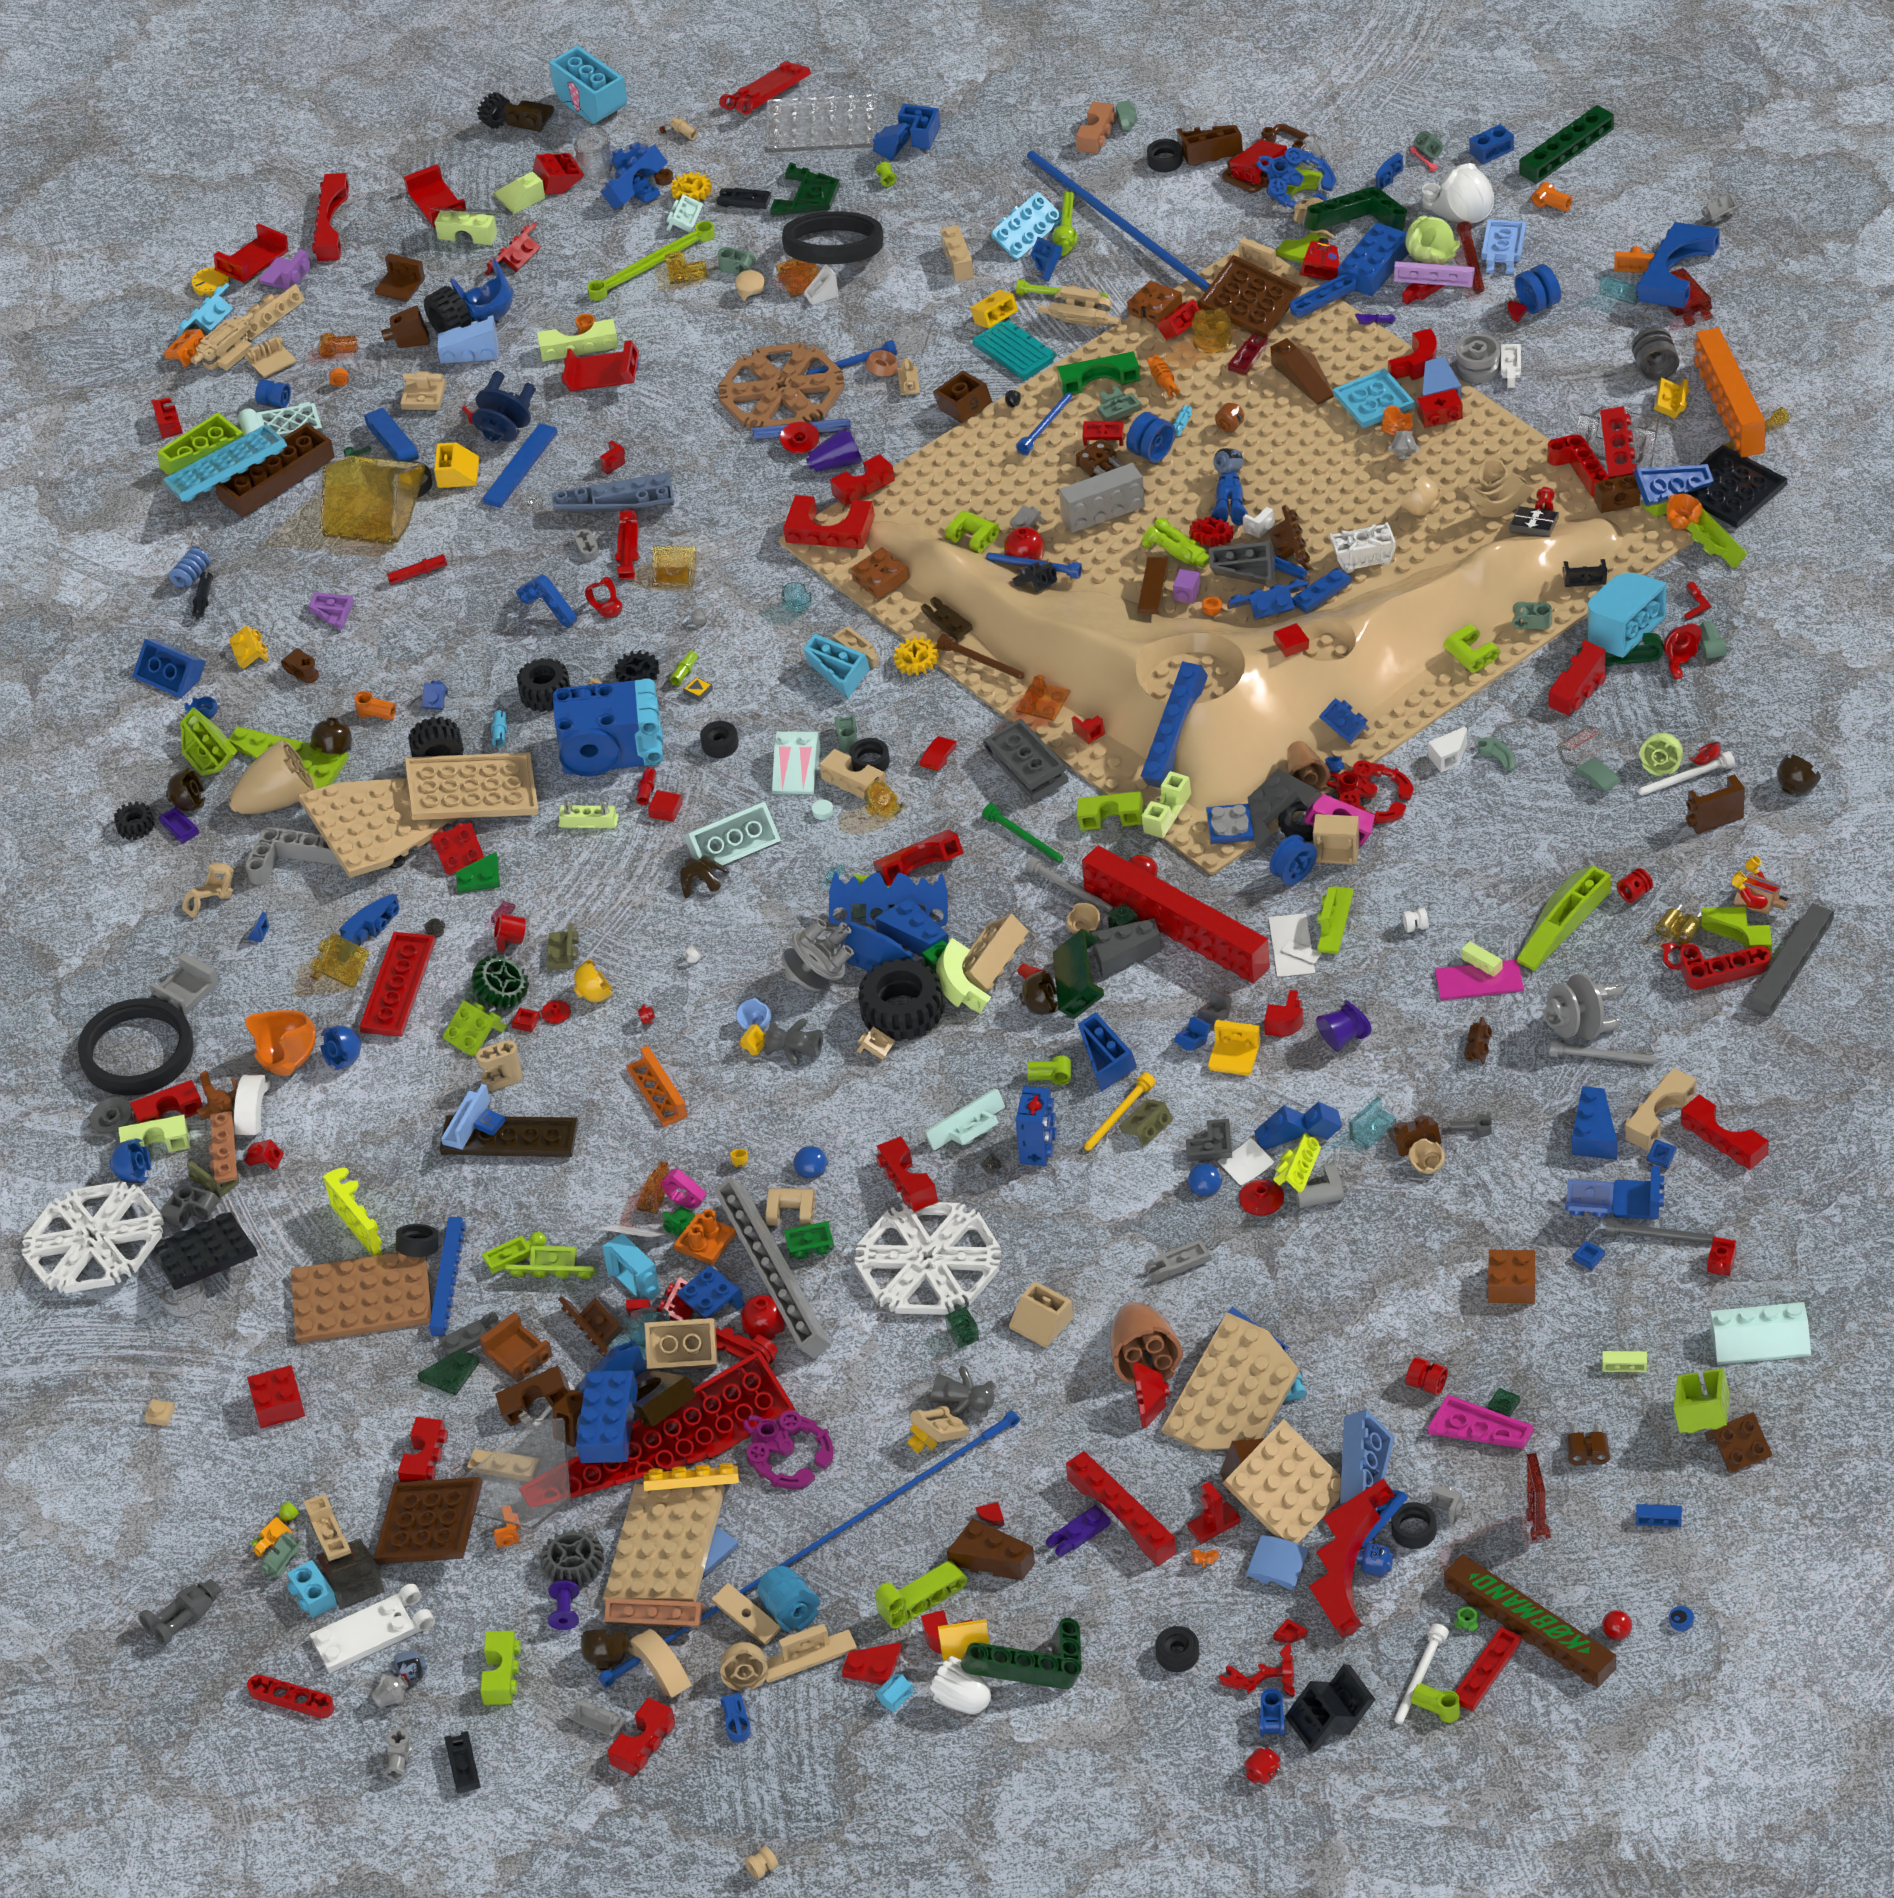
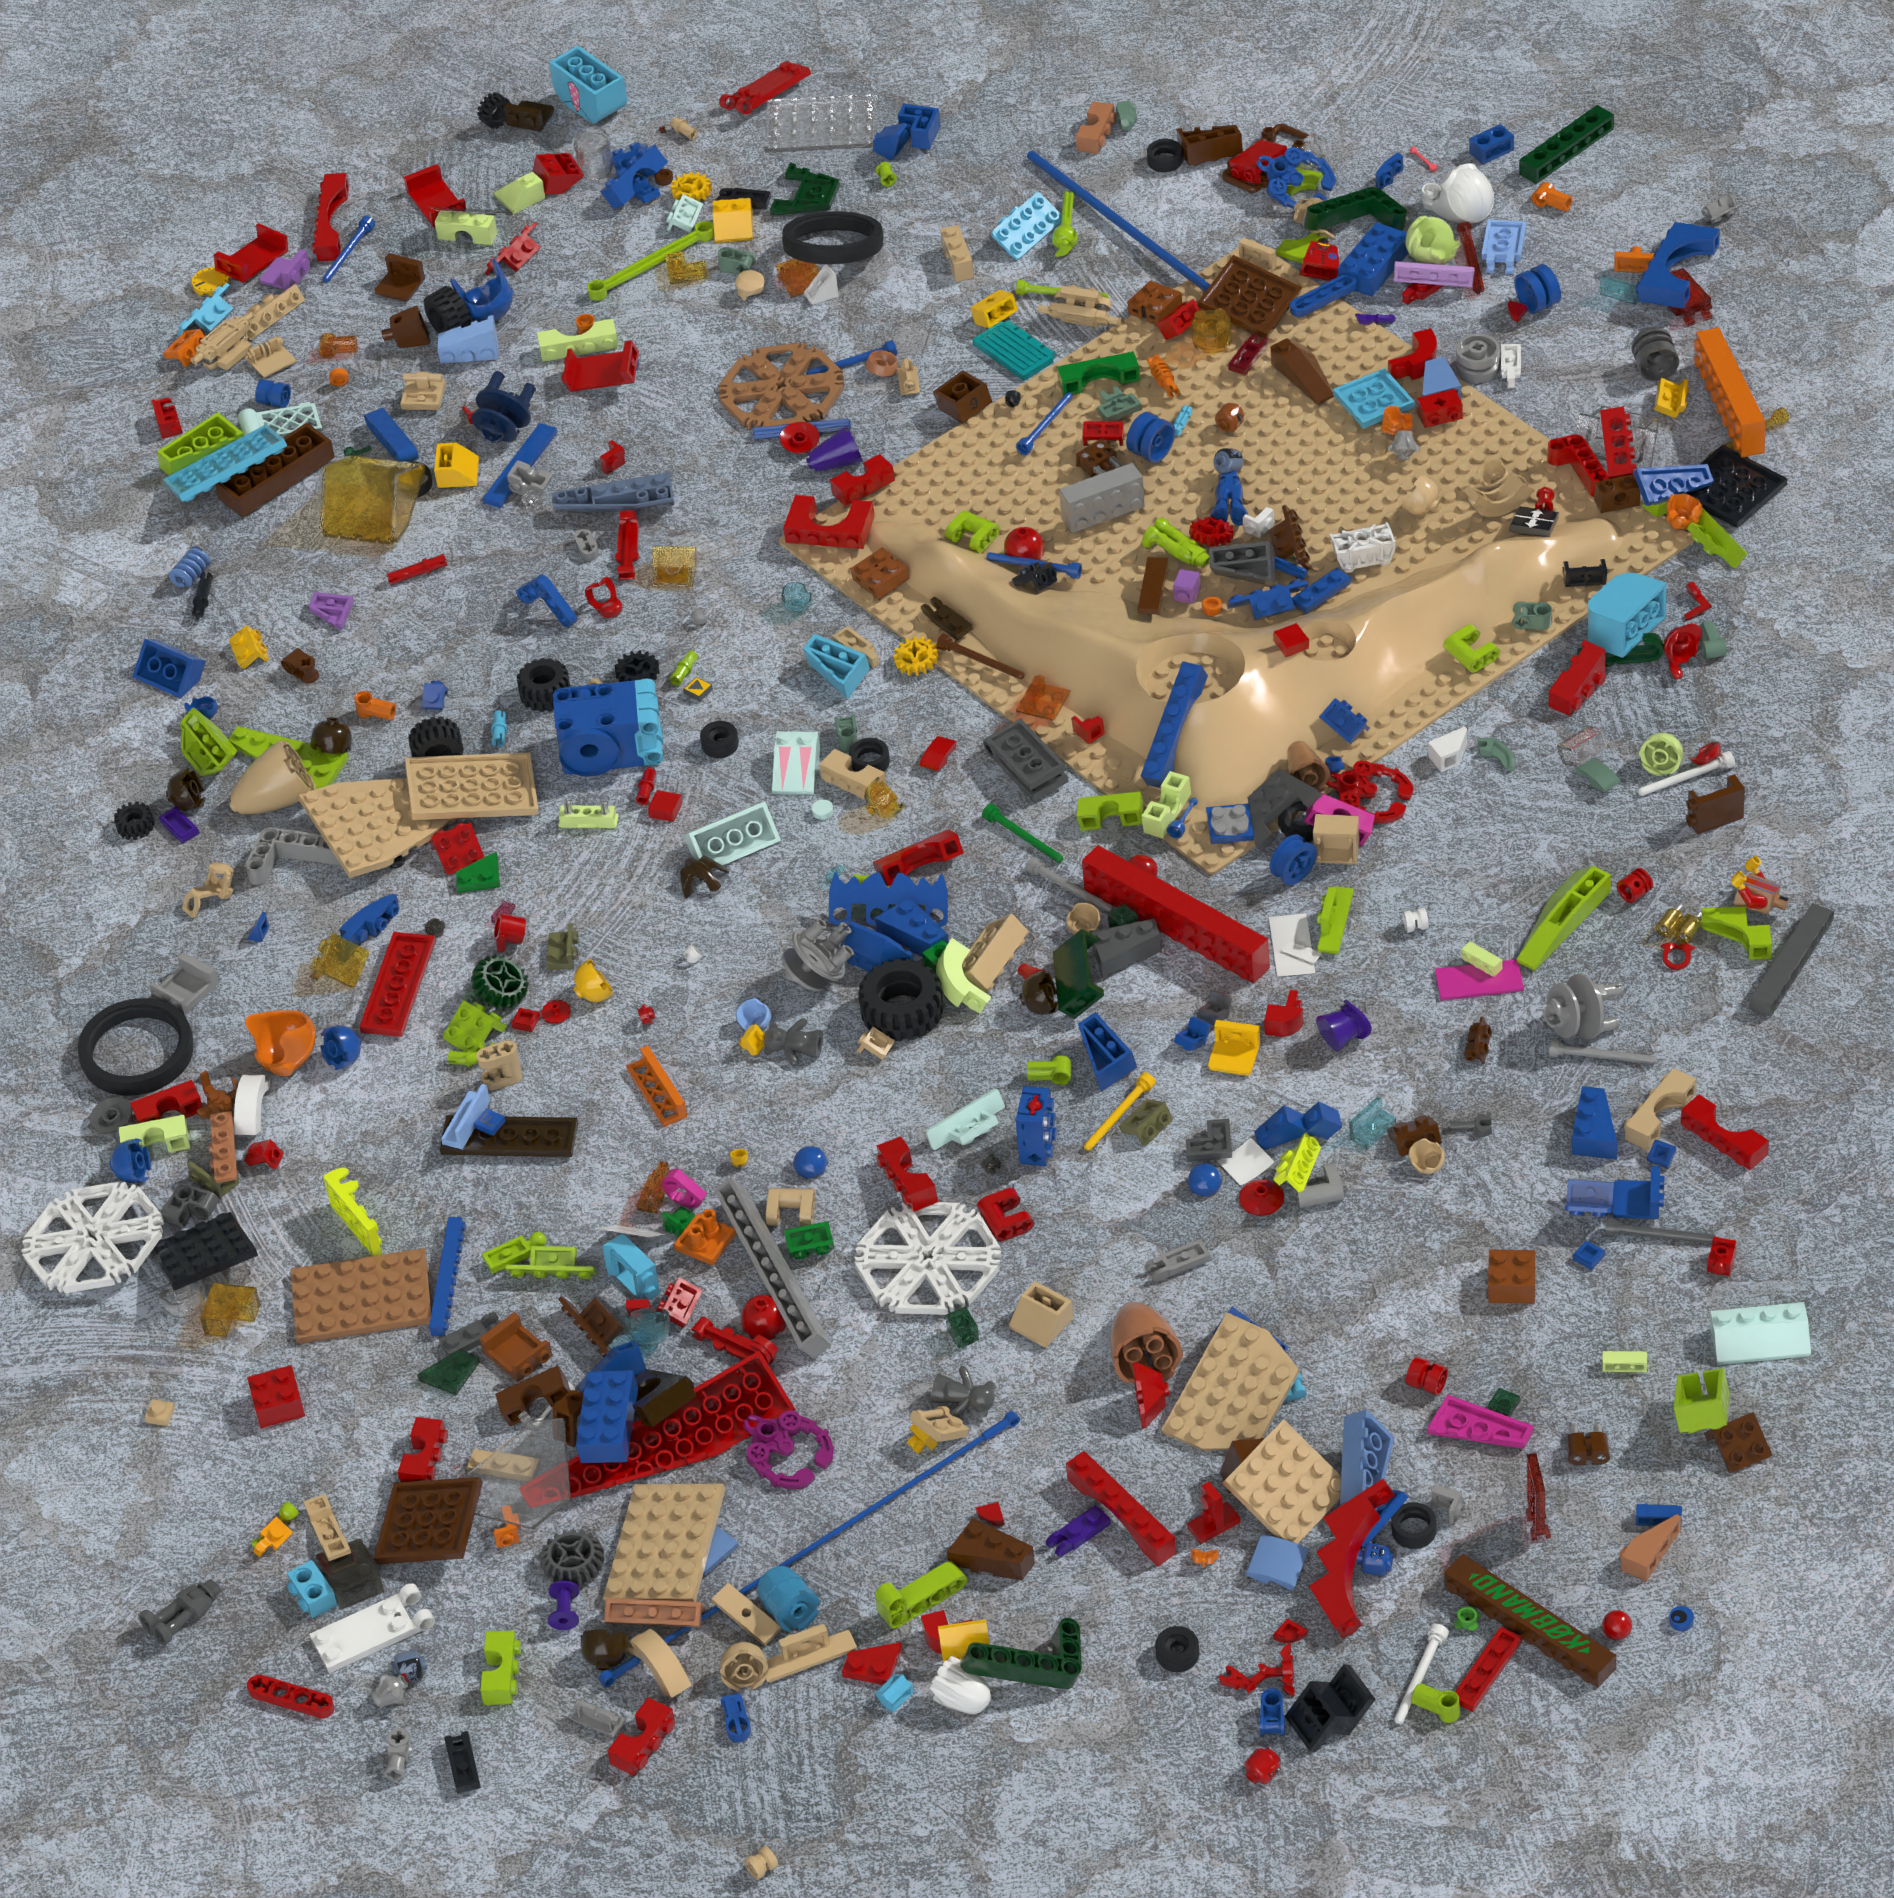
(226, 1304): none -> clear yellow brick
(275, 1563): sand green hinge -> none
(366, 225): none -> blue piece
(417, 1240): black tyre -> none
(465, 1058): none -> lime piece
(525, 479): none -> light grey cylinder
(681, 1344): tan slope -> none
(683, 1478): yellow plate -> none
(710, 1292): blue bracket -> none
(733, 220): none -> yellow slope
(1002, 1227): none -> red connector
(1027, 517): light grey bracket -> none
(1045, 256): blue wing -> none
(1178, 824): none -> blue hinge
(1428, 144): sand green rock -> none
(1648, 1548): none -> nougat slope
(1753, 962): red beam -> none
(1796, 775): dark brown cylinder -> none

